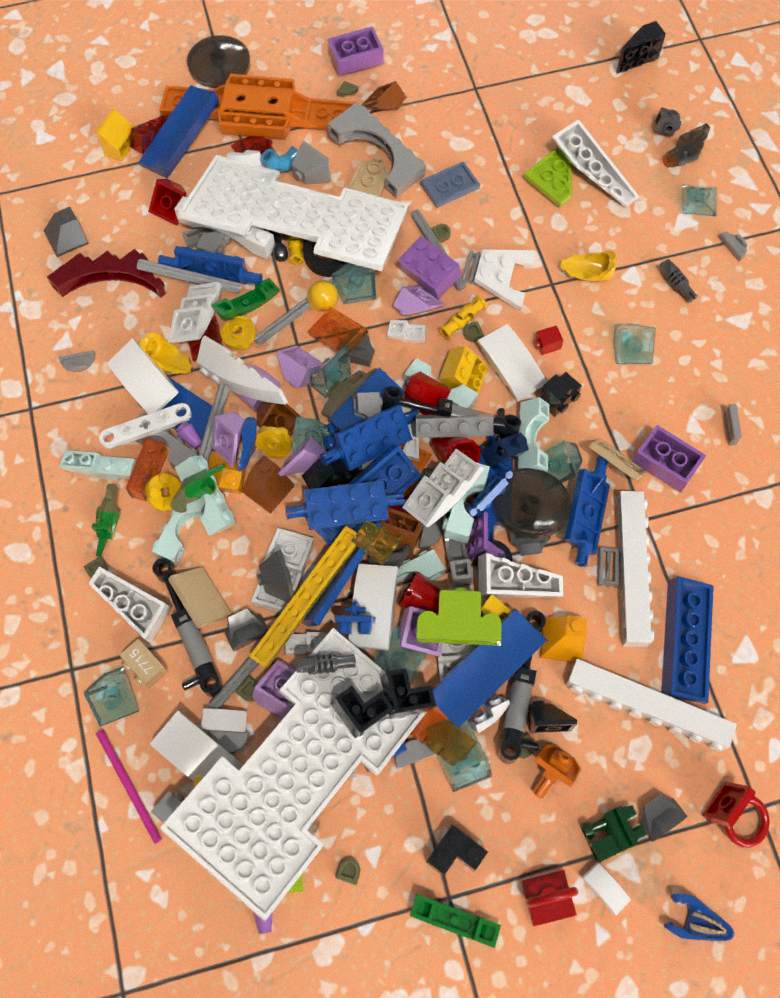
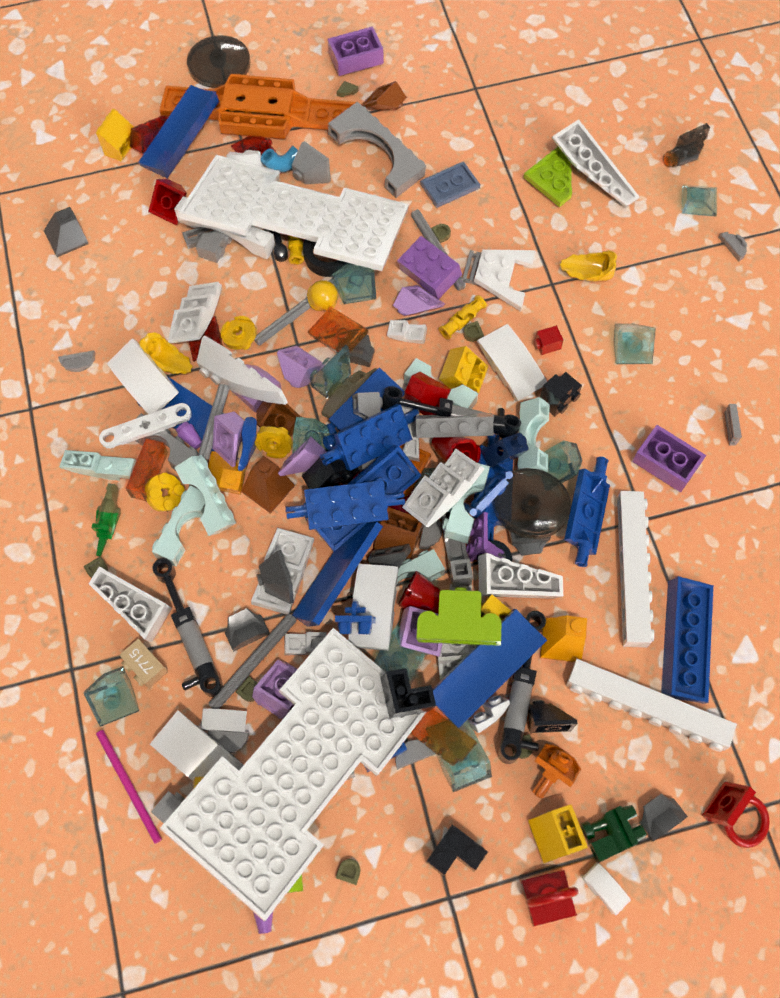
(107, 267): dark red arch -> none
(187, 275): light grey axle -> none
(194, 488): green animal -> none
(199, 597): tan tile -> none
(212, 264): blue plate -> none
(246, 302): green slope -> none
(304, 598): yellow plate -> none
(324, 663): dark grey hinge -> none
(360, 715): black brick -> none
(369, 177): tan tile -> none
(377, 541): clear yellow slope -> none
(455, 920): green slope -> none
(557, 833): none -> yellow slope
(607, 582): light grey tile -> none
(618, 459): tan tile -> none
(642, 47): black slope -> none
(667, 121): dark grey brick -> none
(678, 280): dark grey hinge -> none
(701, 922): blue animal -> none

